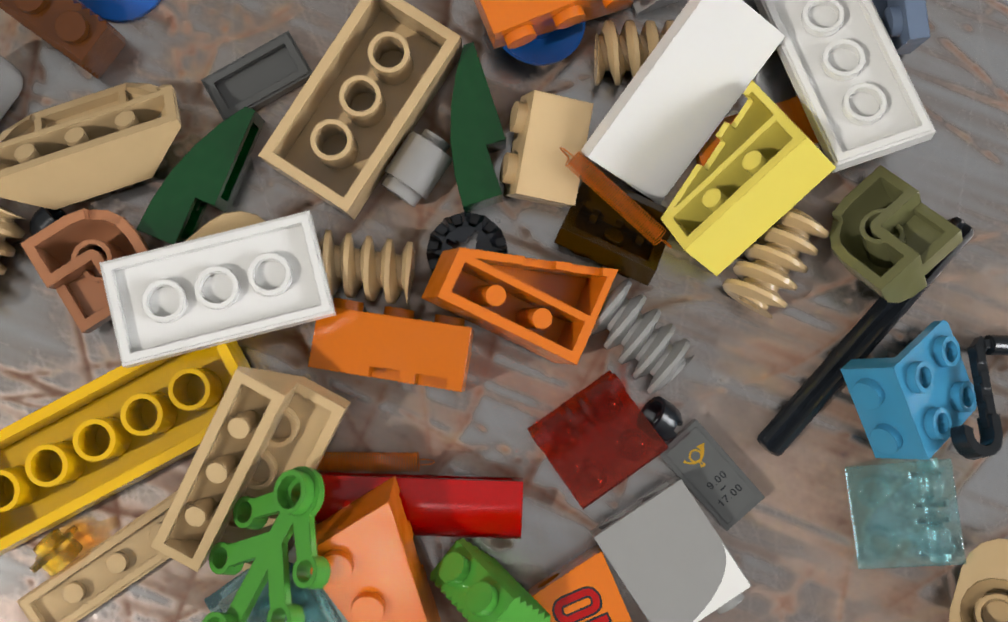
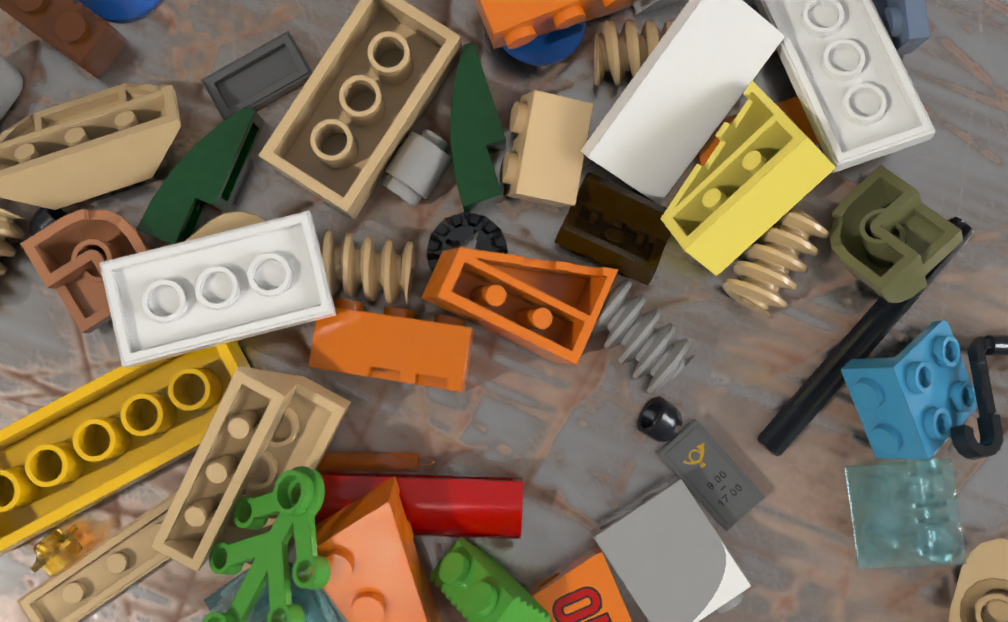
(597, 439): clear red hinge -> none
(646, 224): orange piece -> none

